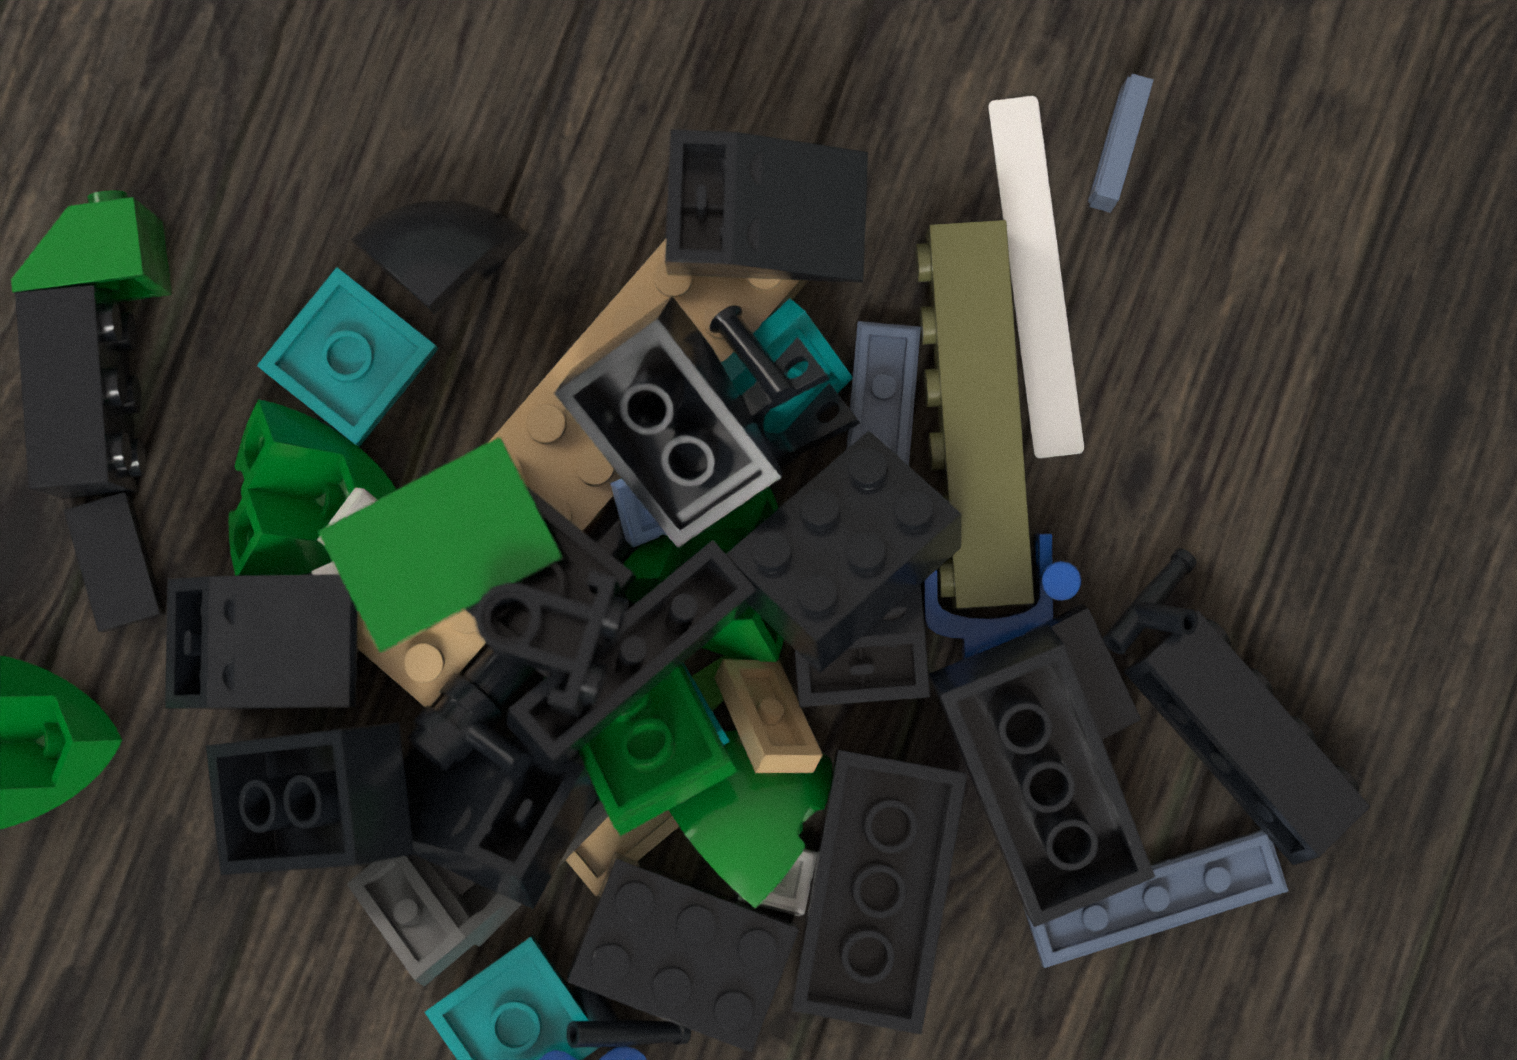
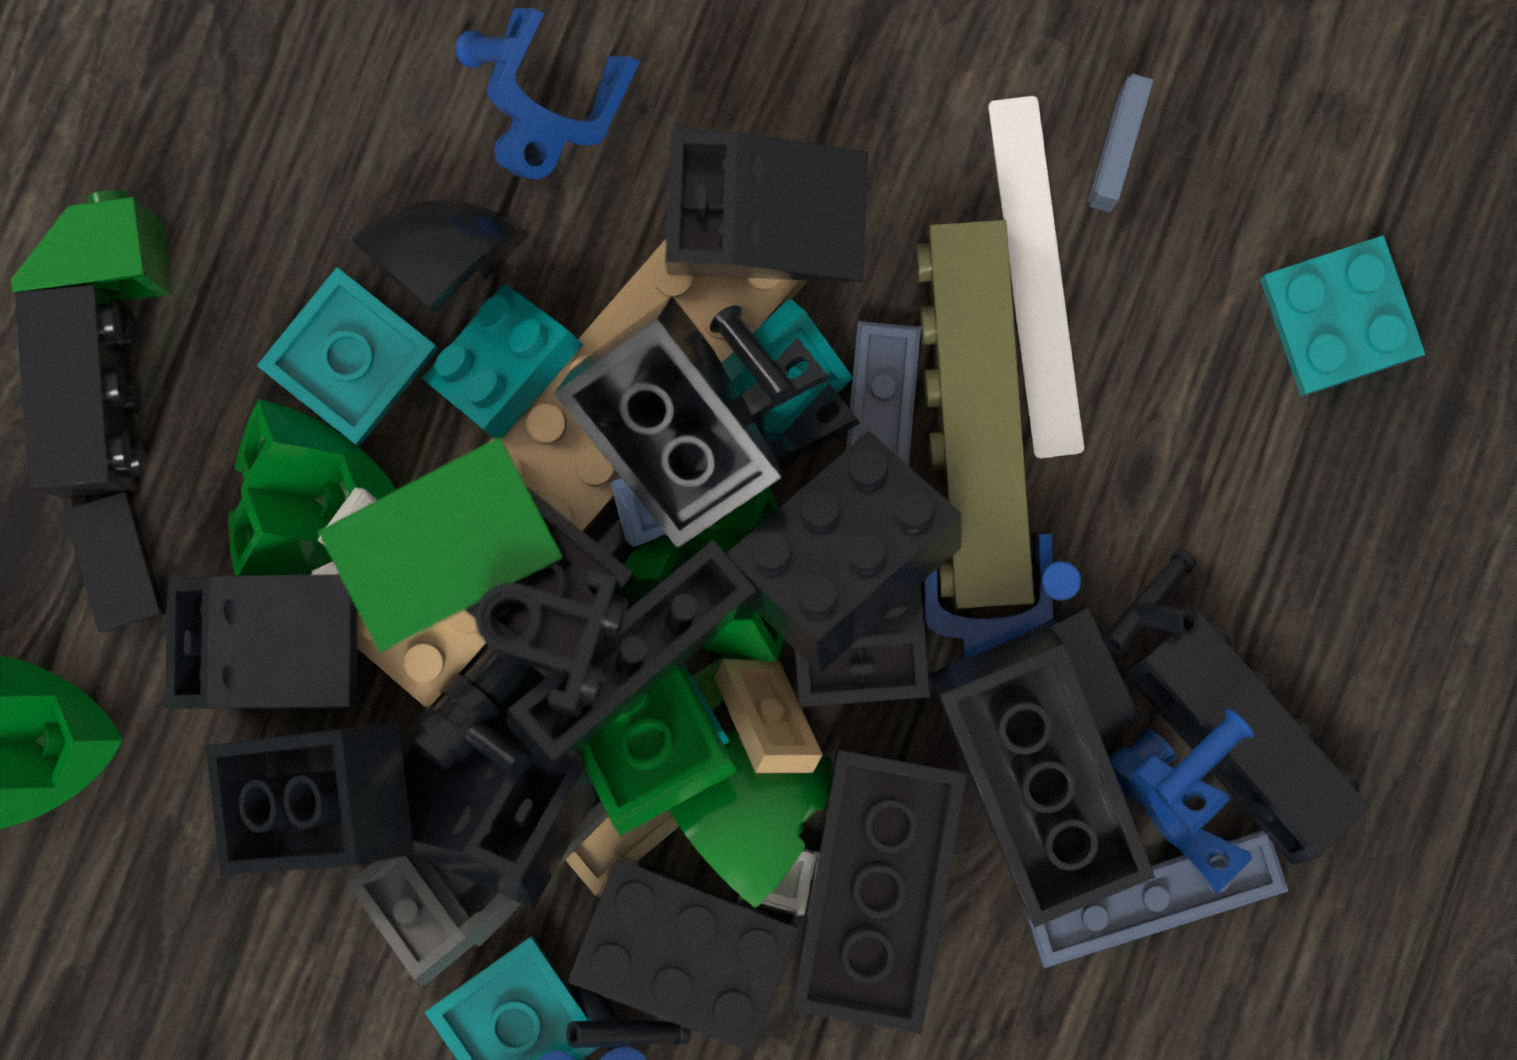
(502, 361): none -> teal plate
(534, 127): none -> blue piece
(1164, 791): none -> blue piece
(1342, 316): none -> teal plate

